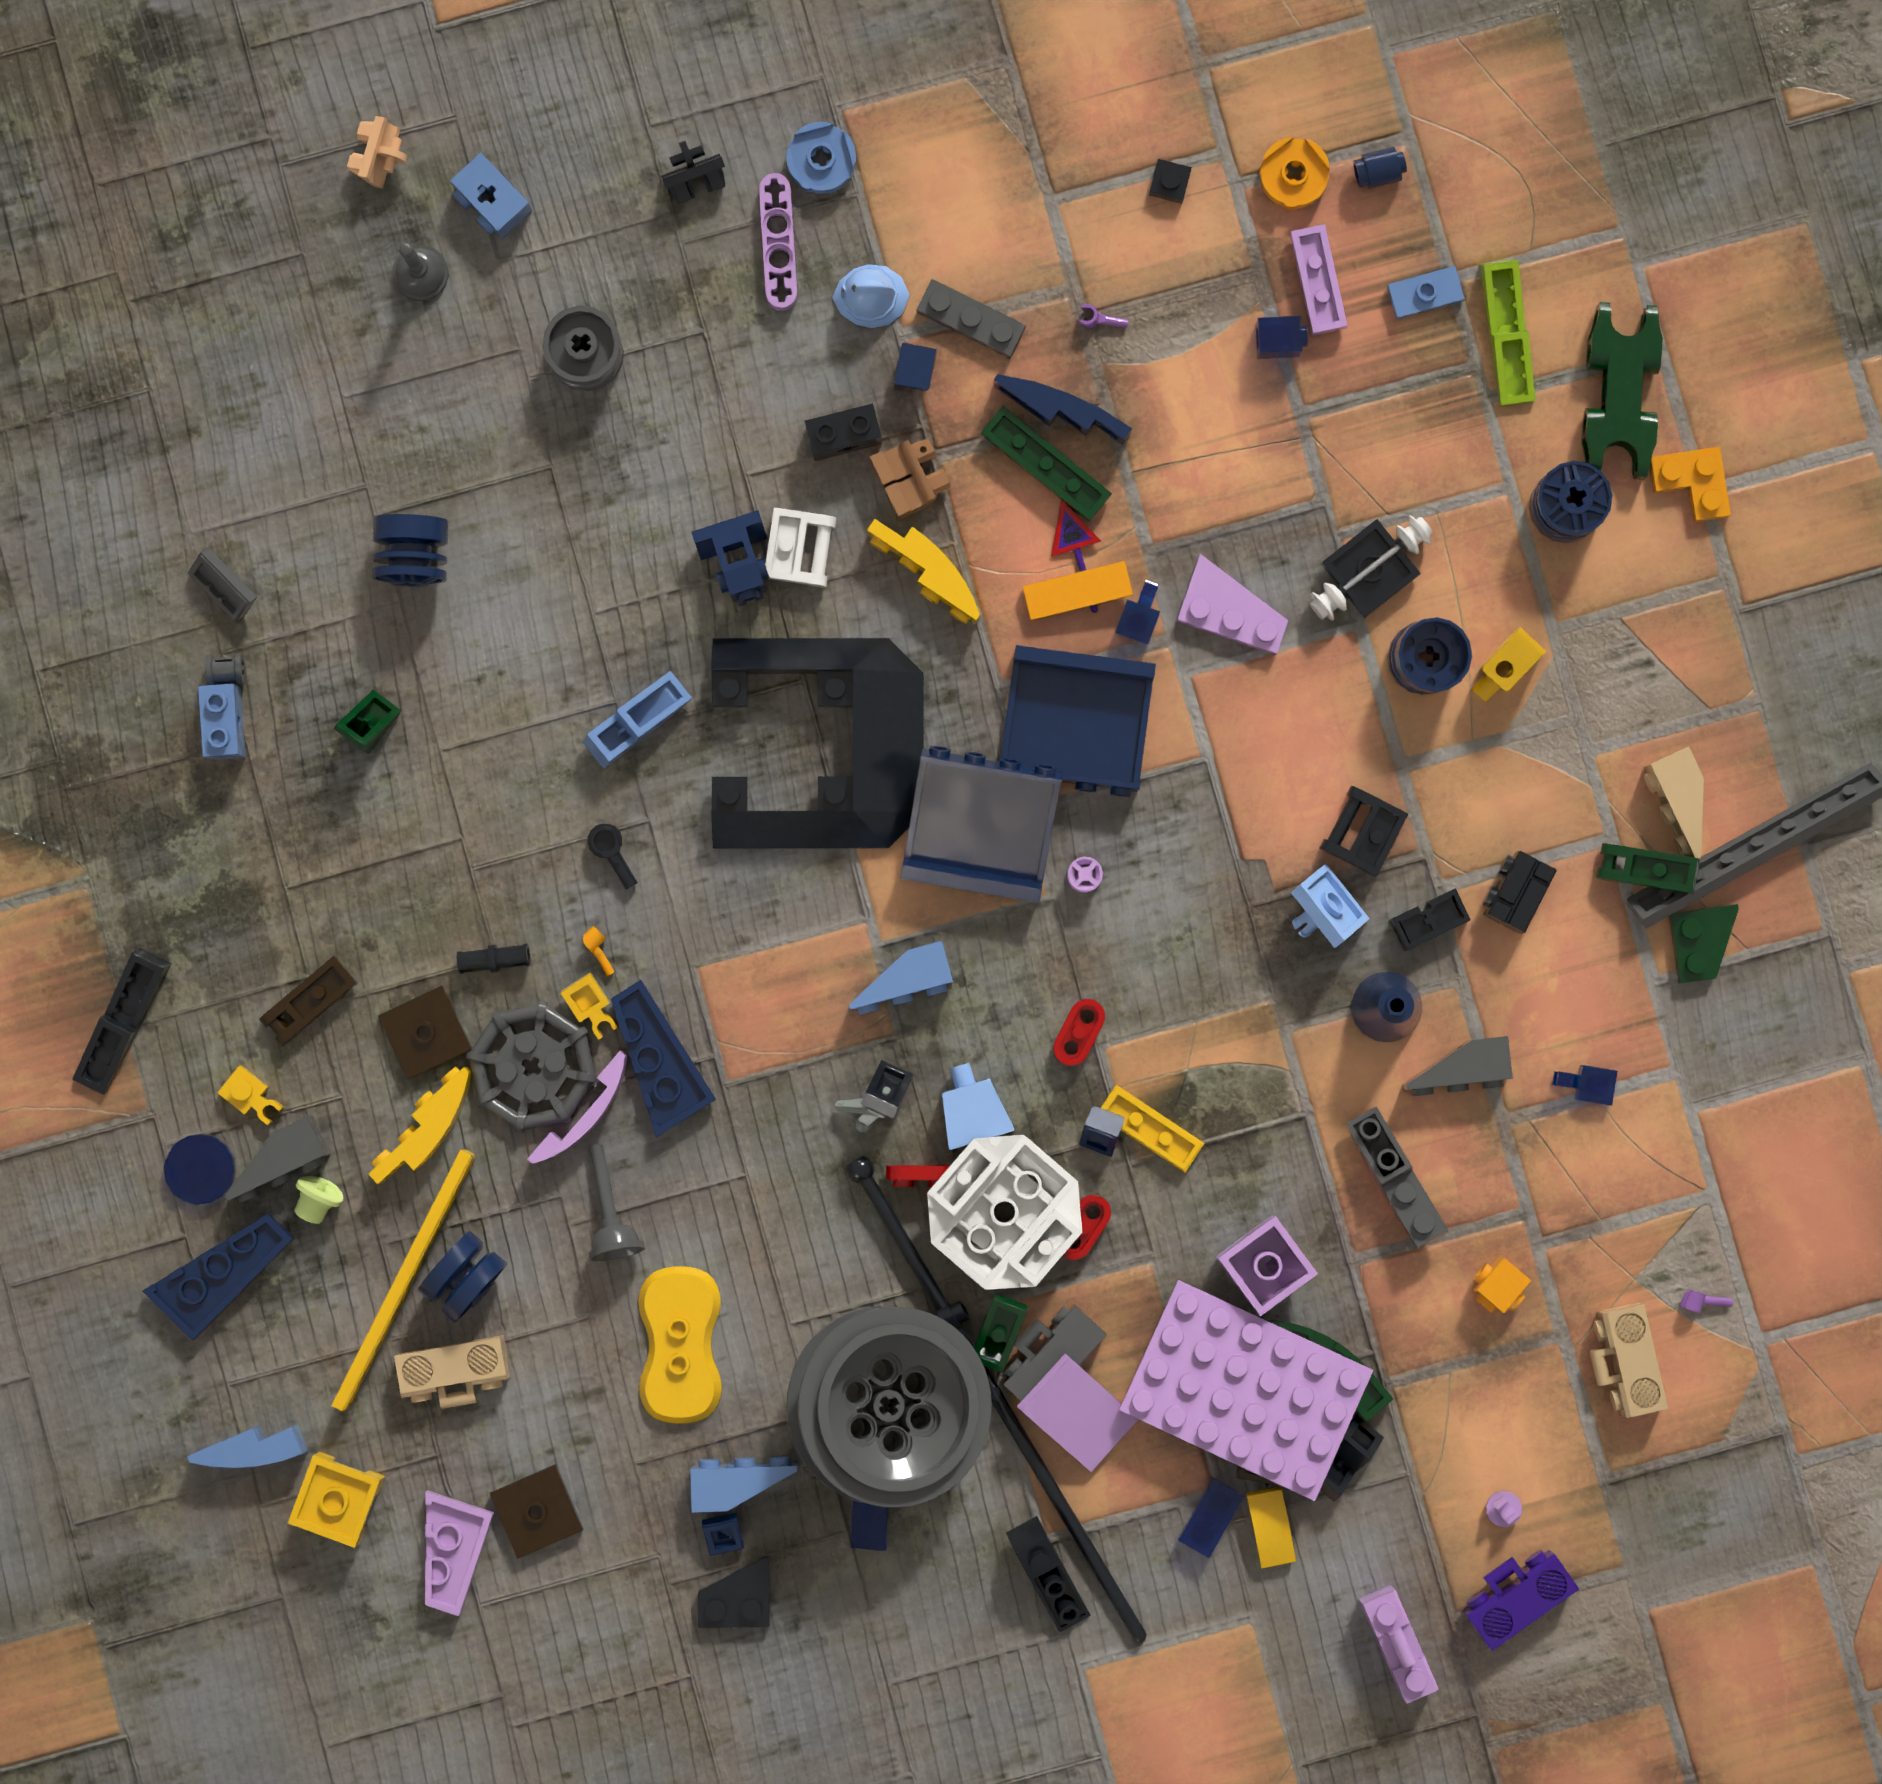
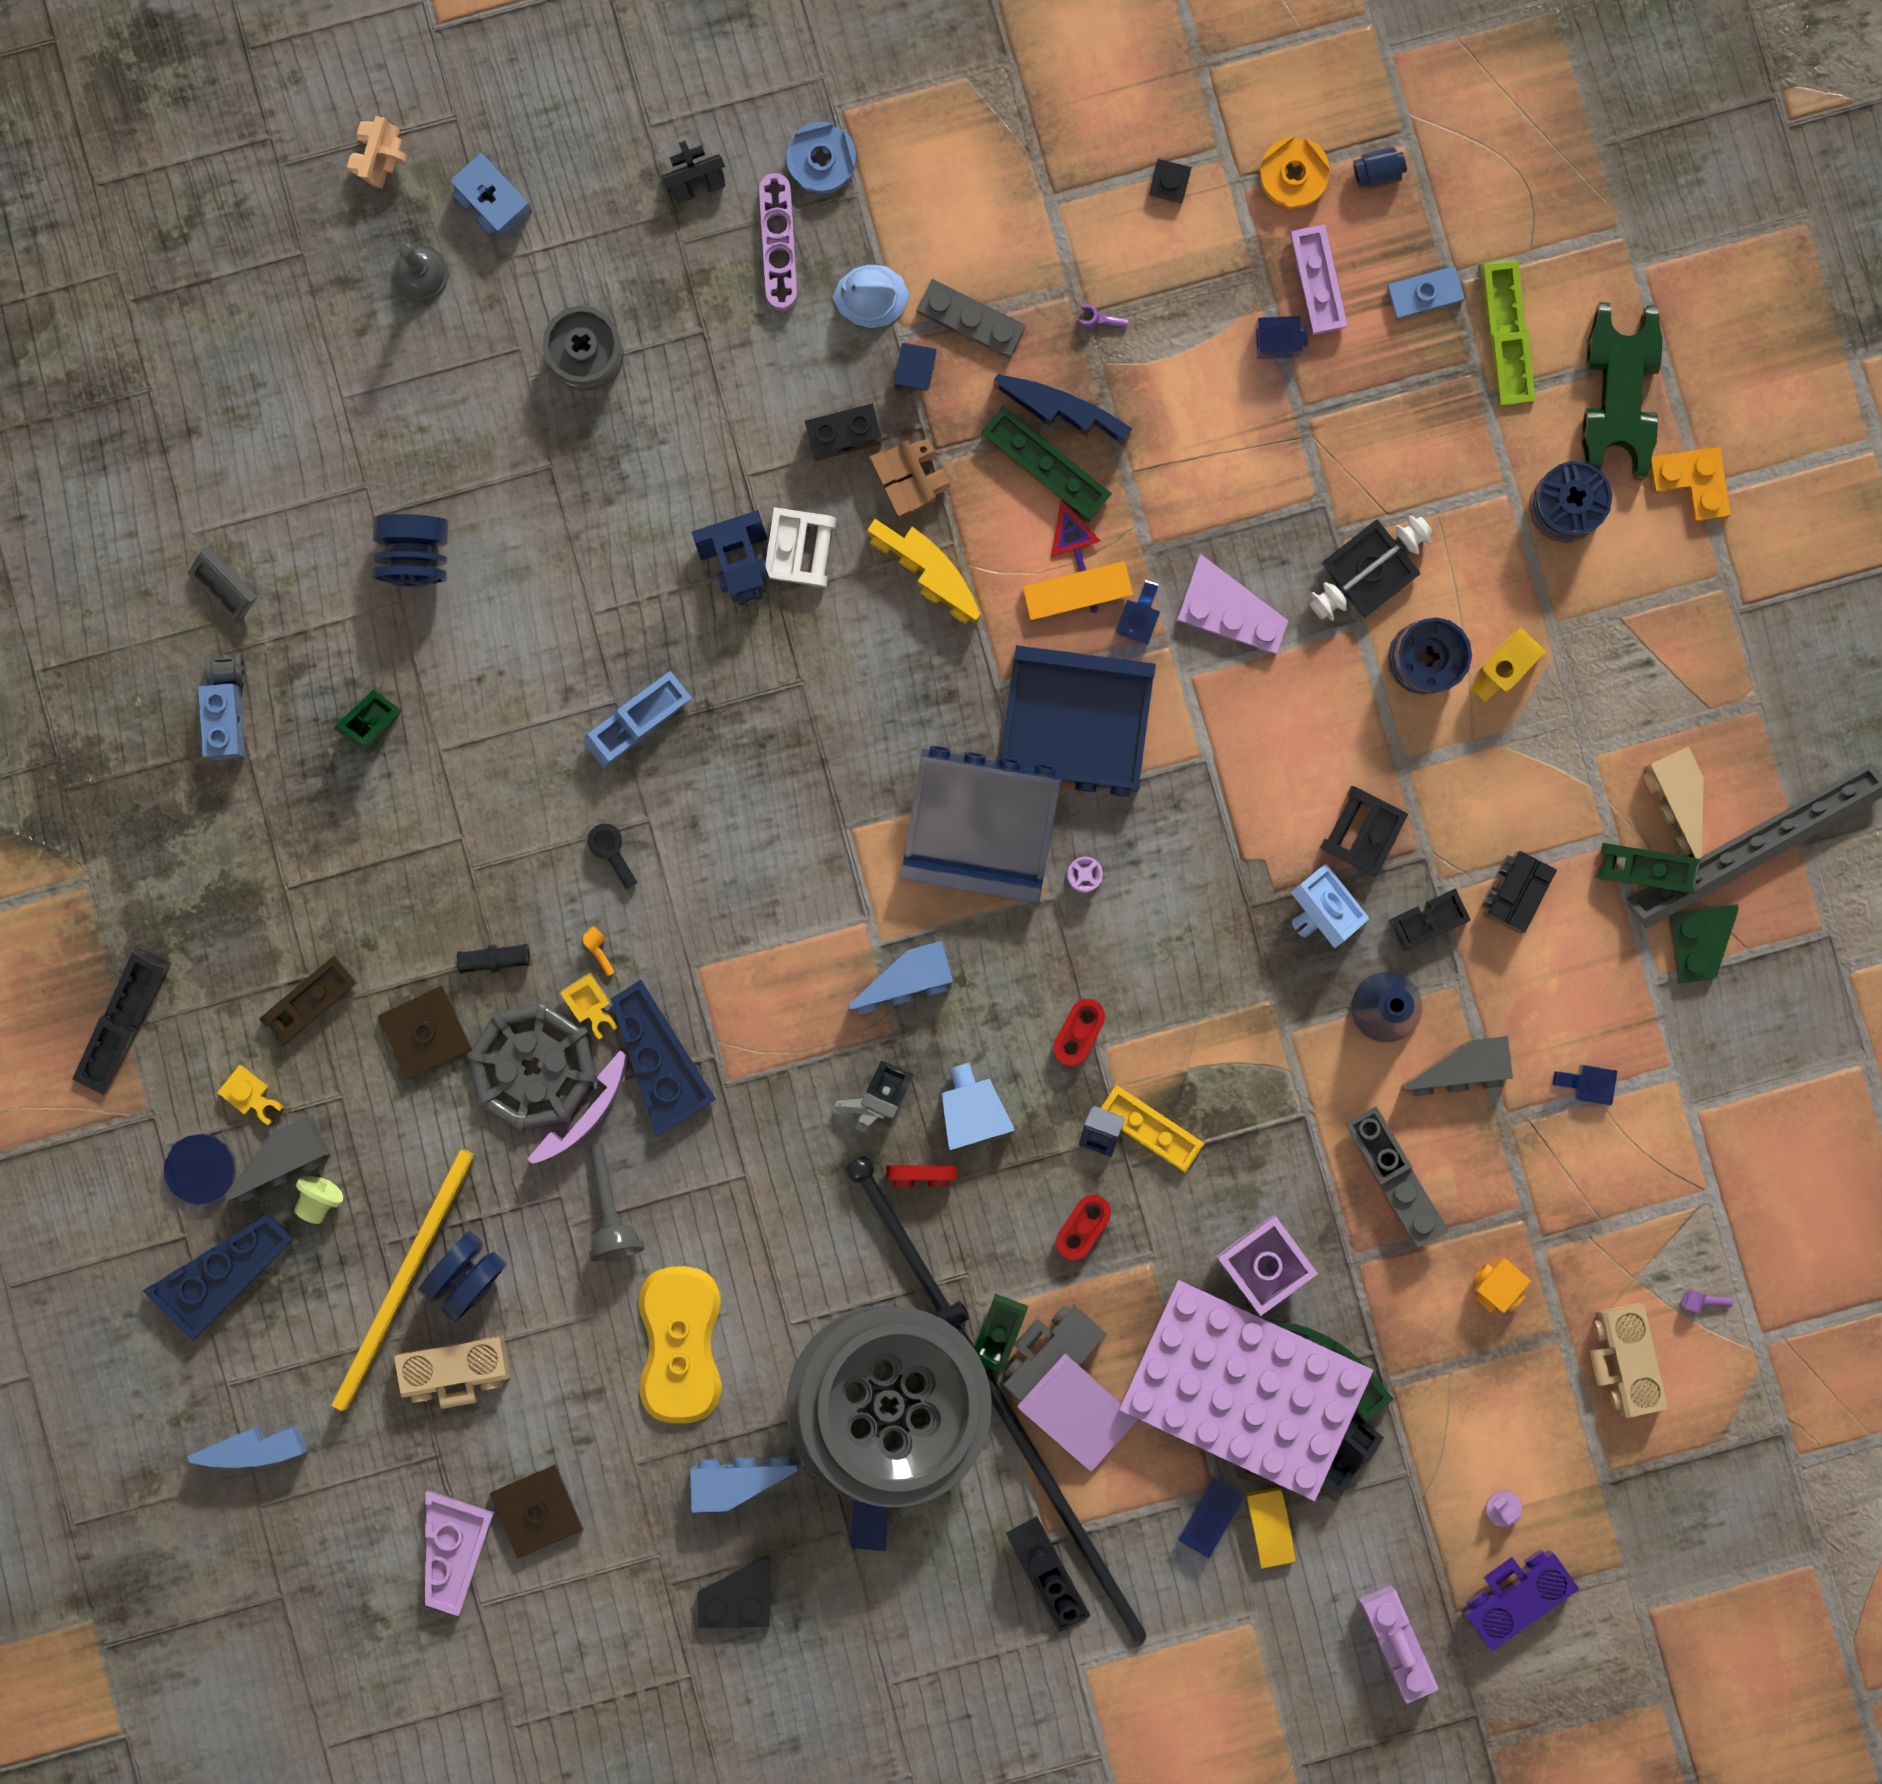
(335, 1500): yellow panel -> none
(436, 1116): yellow slope -> none
(722, 1534): dark blue tile -> none
(888, 741): black slope -> none
(1010, 1251): white piece -> none

